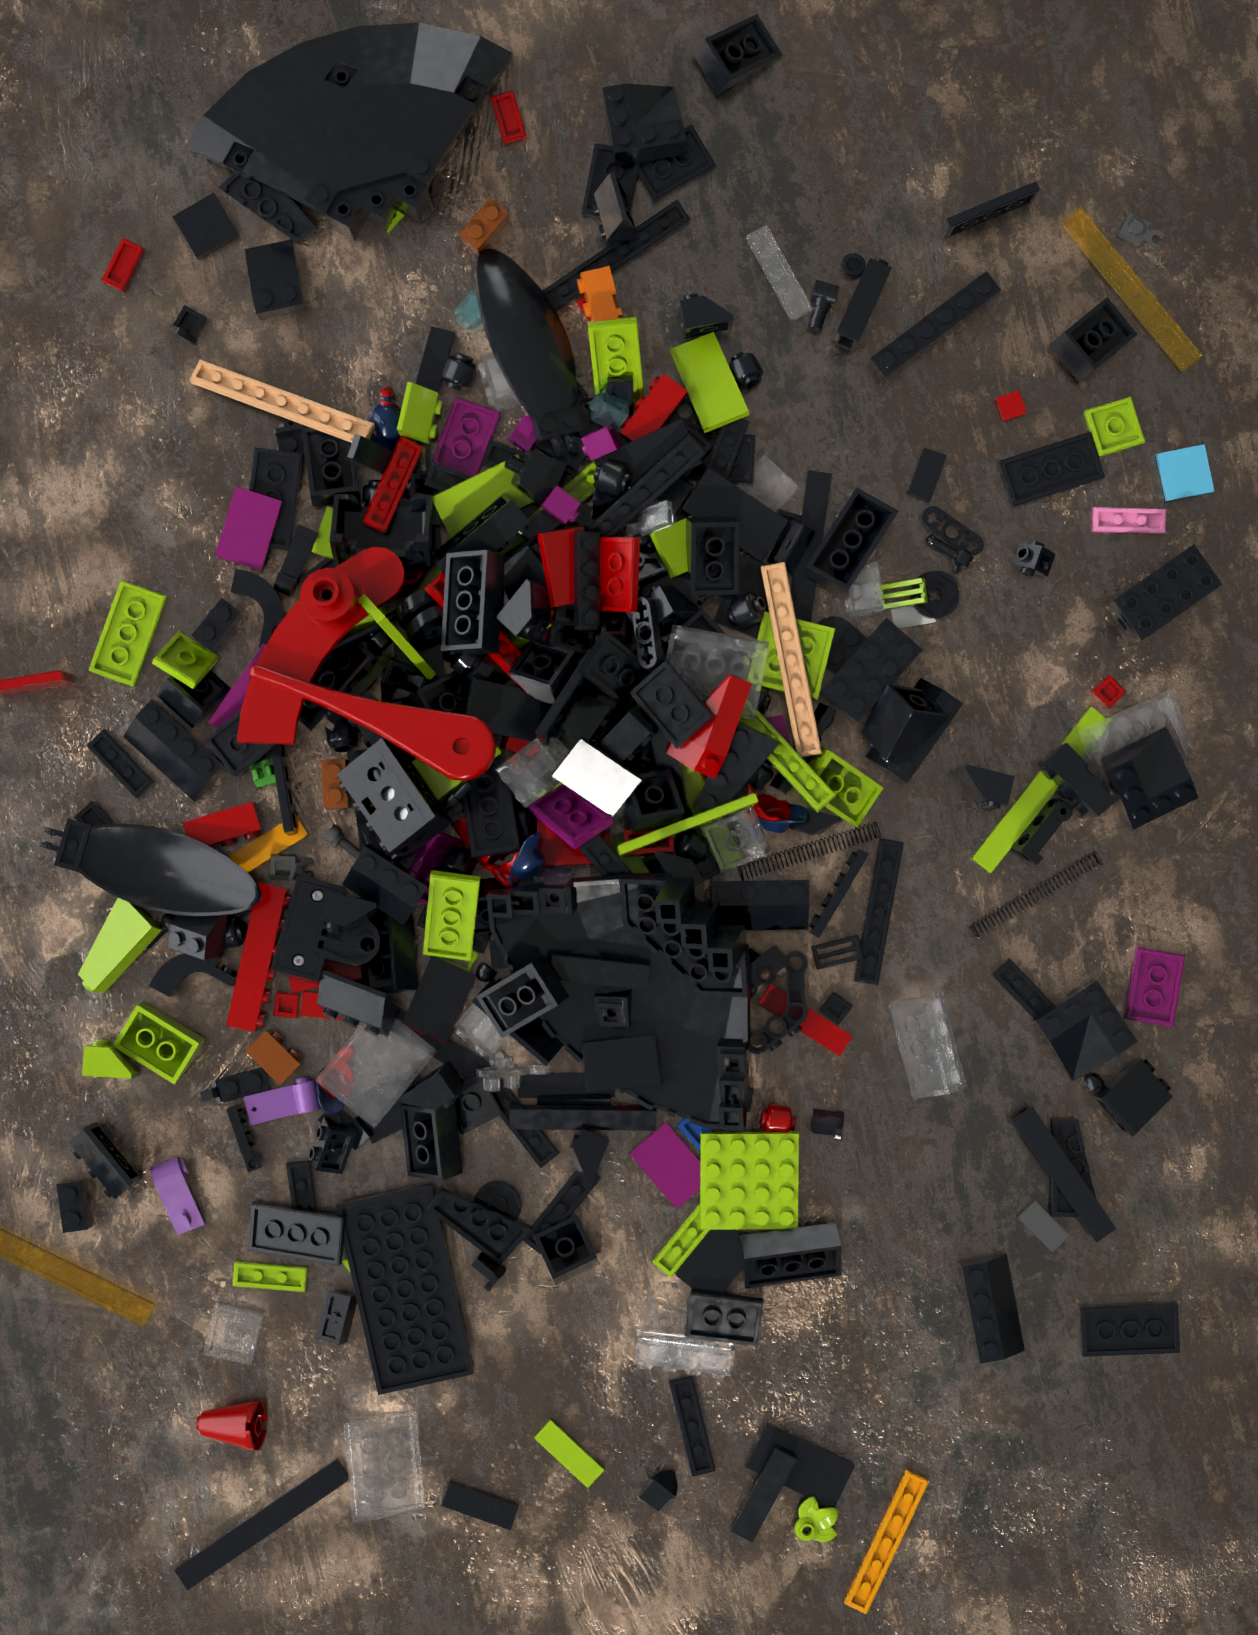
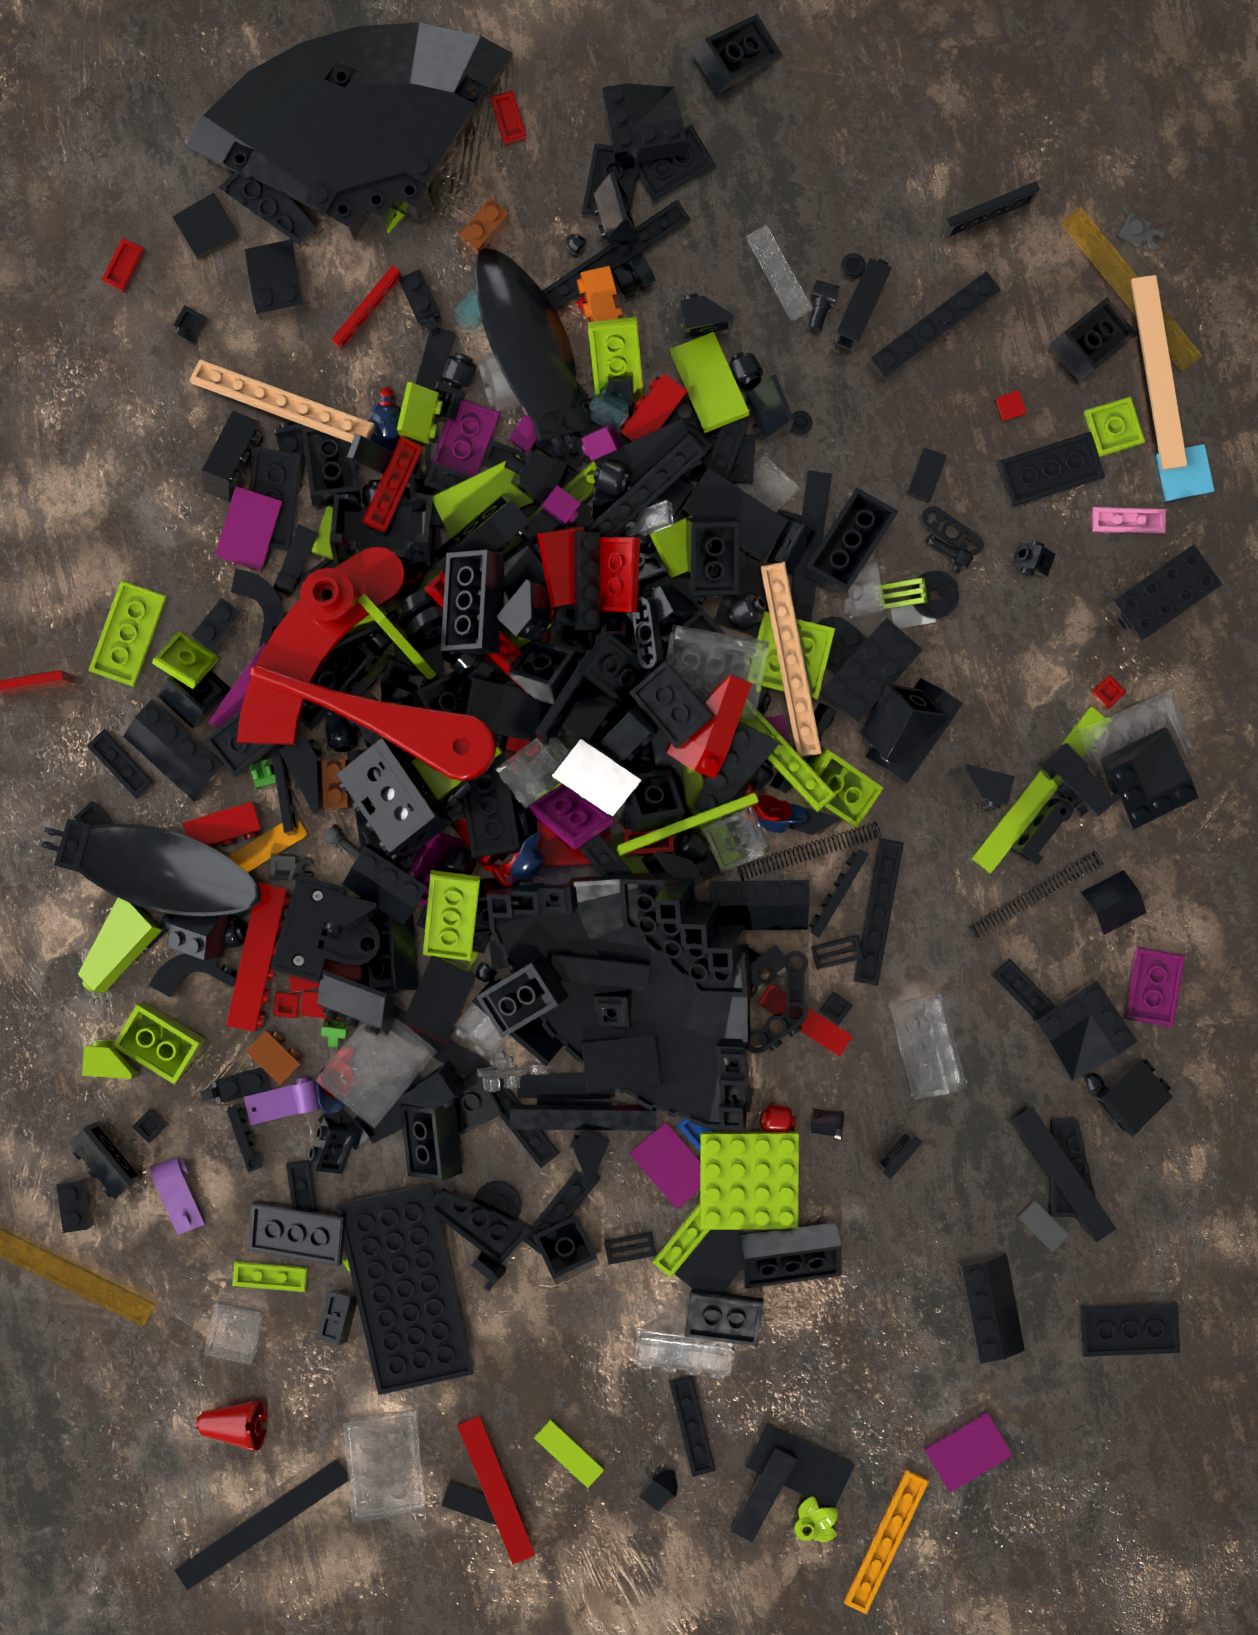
(149, 1125): none -> black plate
(230, 455): none -> black wedge
(305, 766): none -> black slope
(334, 1031): none -> bright green tile
(366, 307): none -> red tile
(421, 300): none -> black hinge
(451, 401): none -> black tile
(496, 1490): none -> red tile
(575, 243): none -> black hinge
(609, 1251): none -> black tile
(633, 275): none -> black wheel
(769, 410): none -> black slope
(802, 423): none -> black tile
(899, 1154): none -> black tile
(968, 1452): none -> magenta tile
(1114, 902): none -> black slope
(1158, 372): none -> light nougat tile

